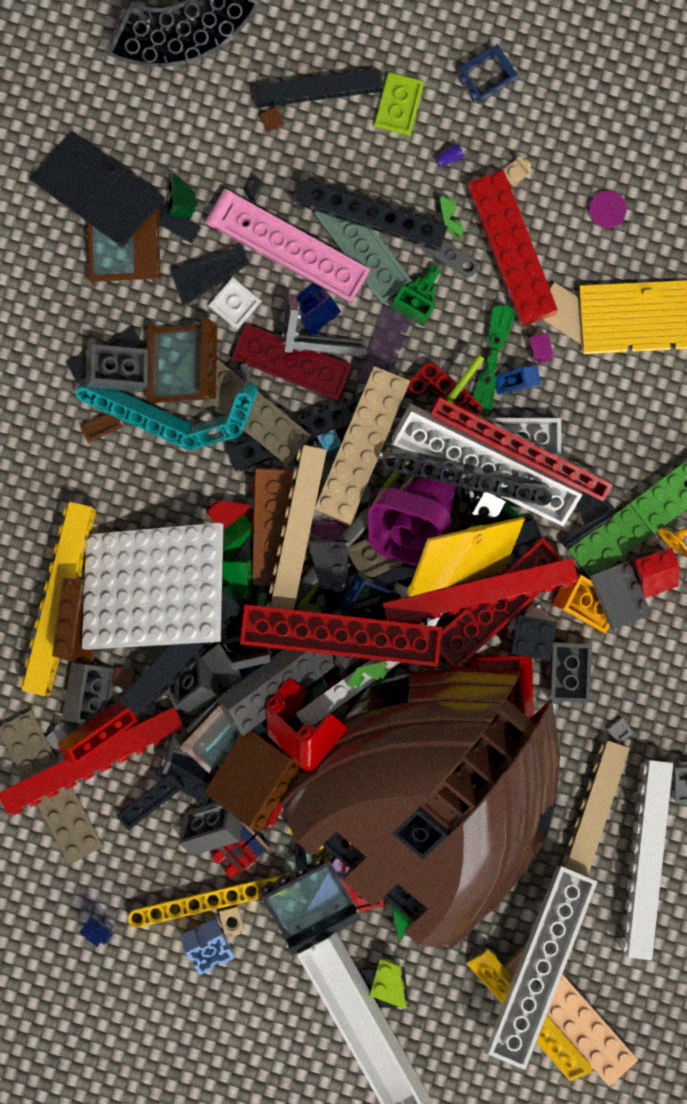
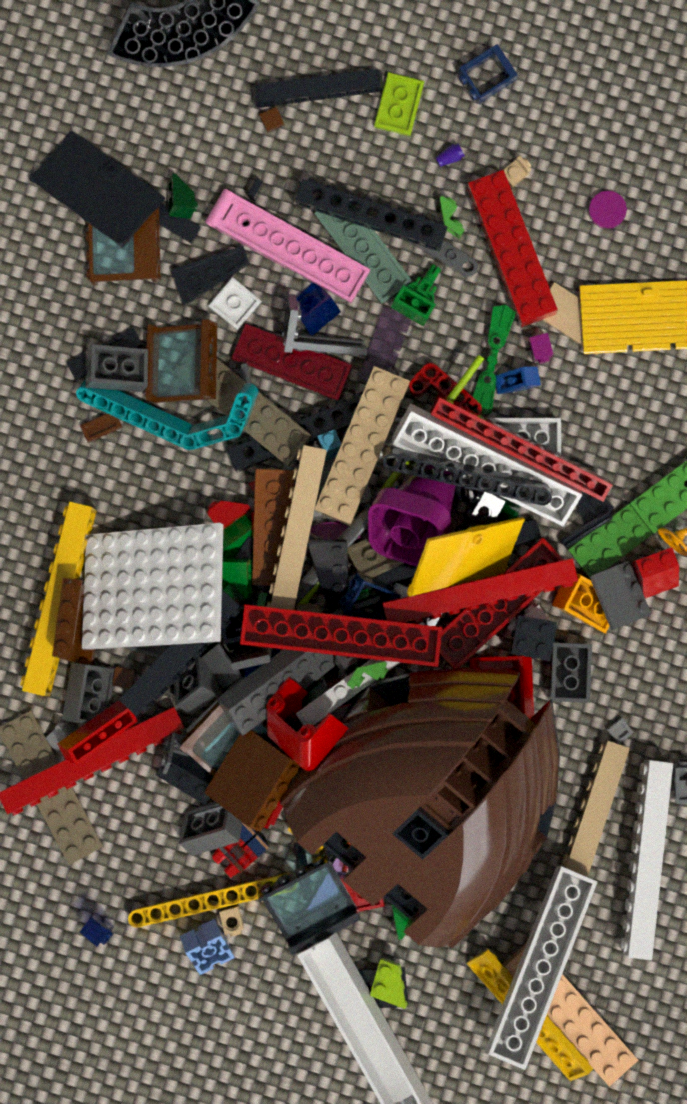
(150, 800): black tile -> none

